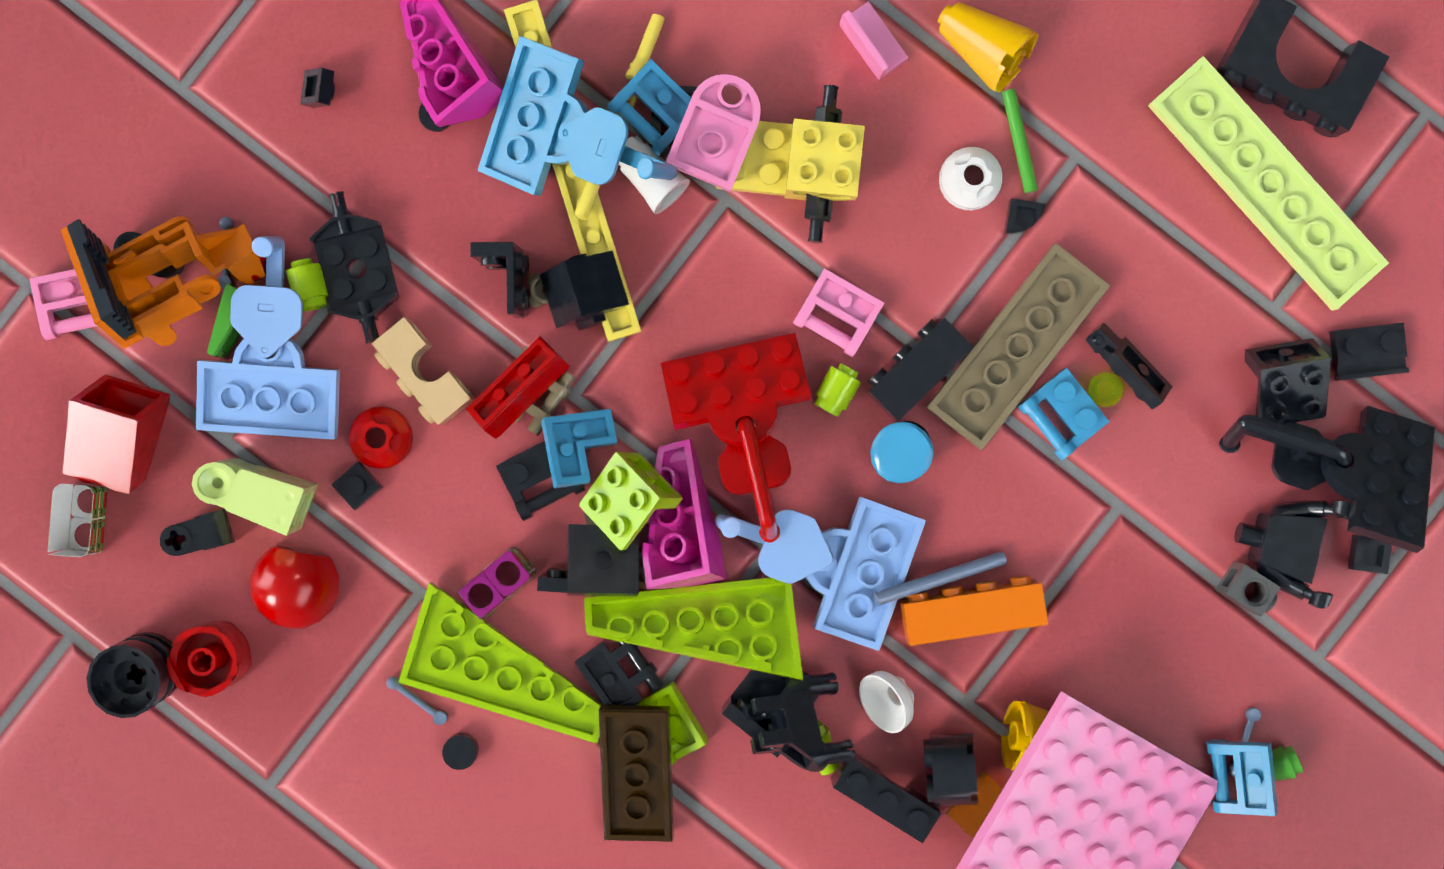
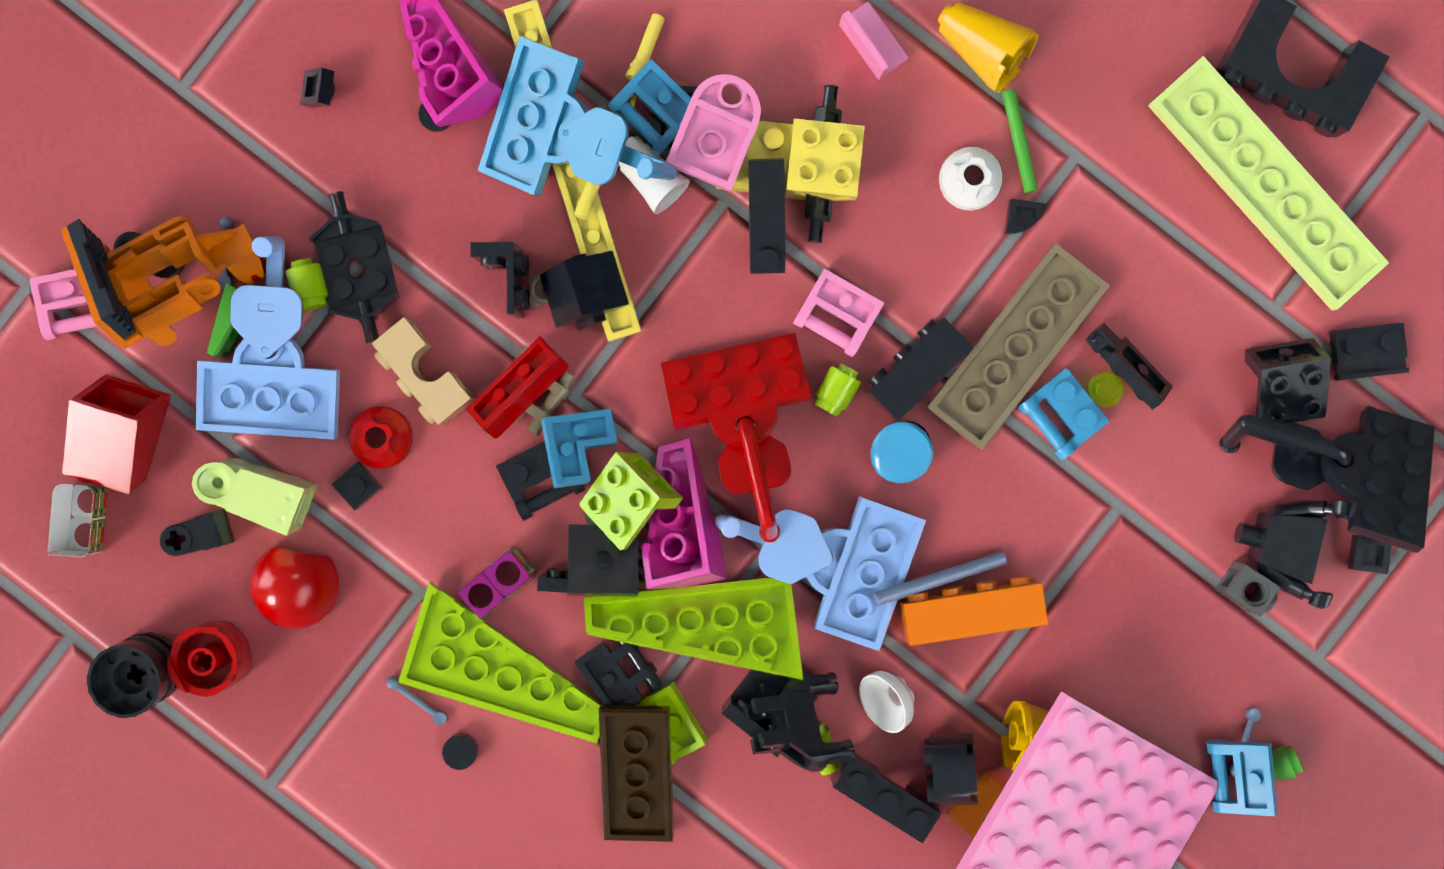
(766, 215): none -> black slope

